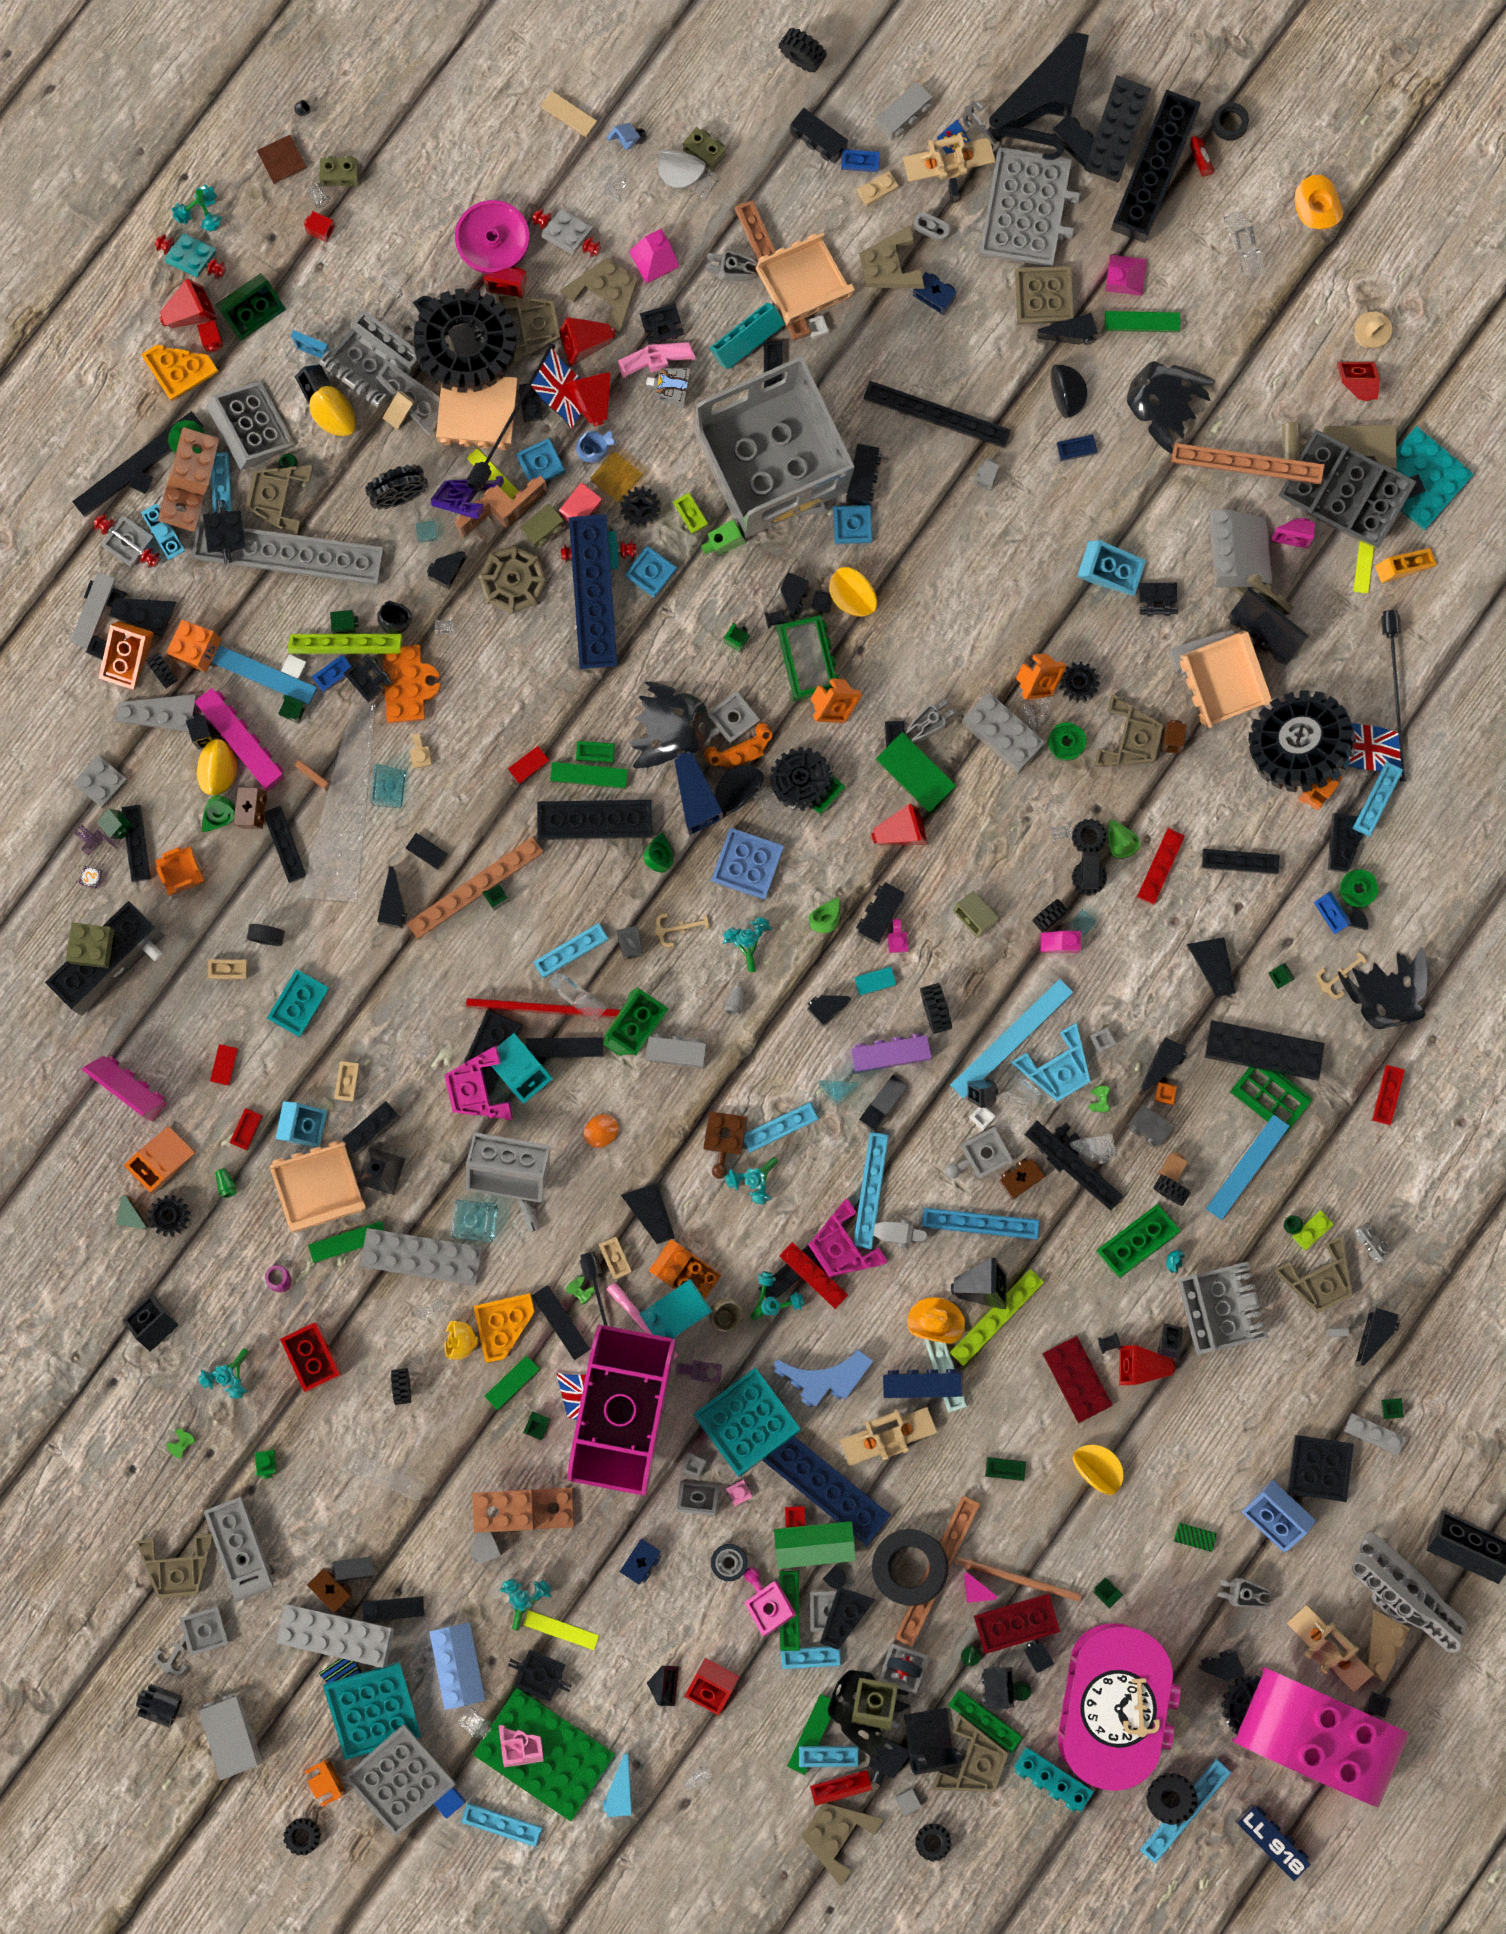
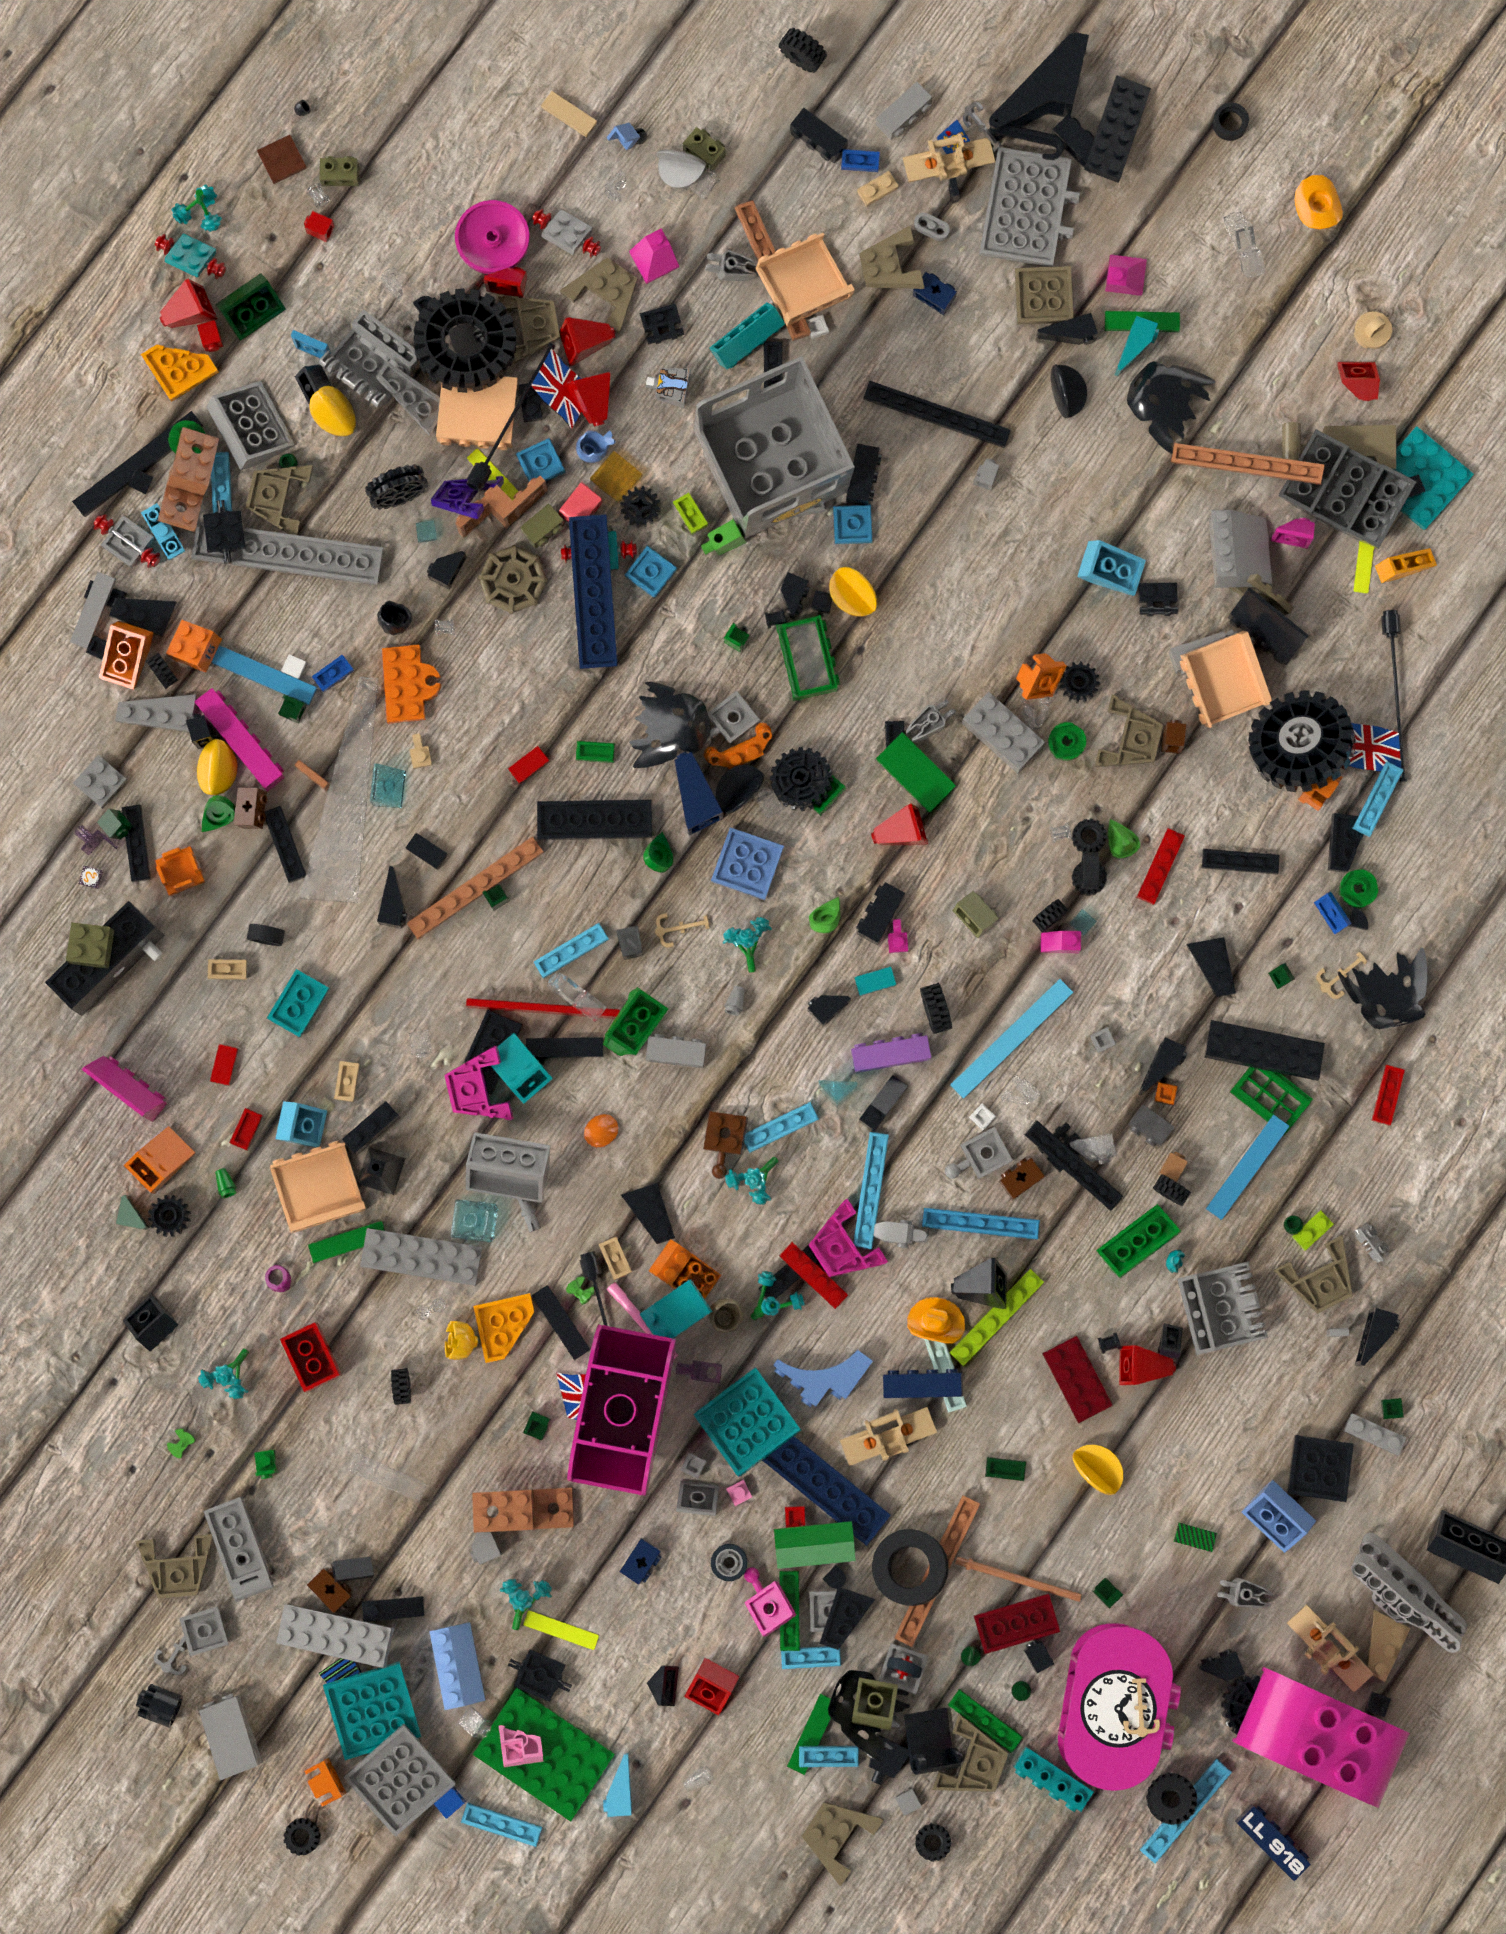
(344, 622): dark green brick -> none
(345, 643): lime plate -> none
(363, 682): black plate -> none
(398, 409): tan slope -> none
(512, 1382): green tile -> none
(588, 775): green tile -> none
(655, 357): bright pink plate -> none
(837, 703): orange panel -> none
(840, 1788): red plate -> none
(975, 1590): dark pink slope -> none
(982, 1092): black slope -> none
(998, 1687): black brick -> none
(1062, 1074): medium azure wing -> none
(1076, 448): dark blue tile -> none
(1101, 1106): bright green piece -> none
(1140, 336): none -> teal slope
(1155, 166): black brick -> none
(1201, 156): red slope -> none

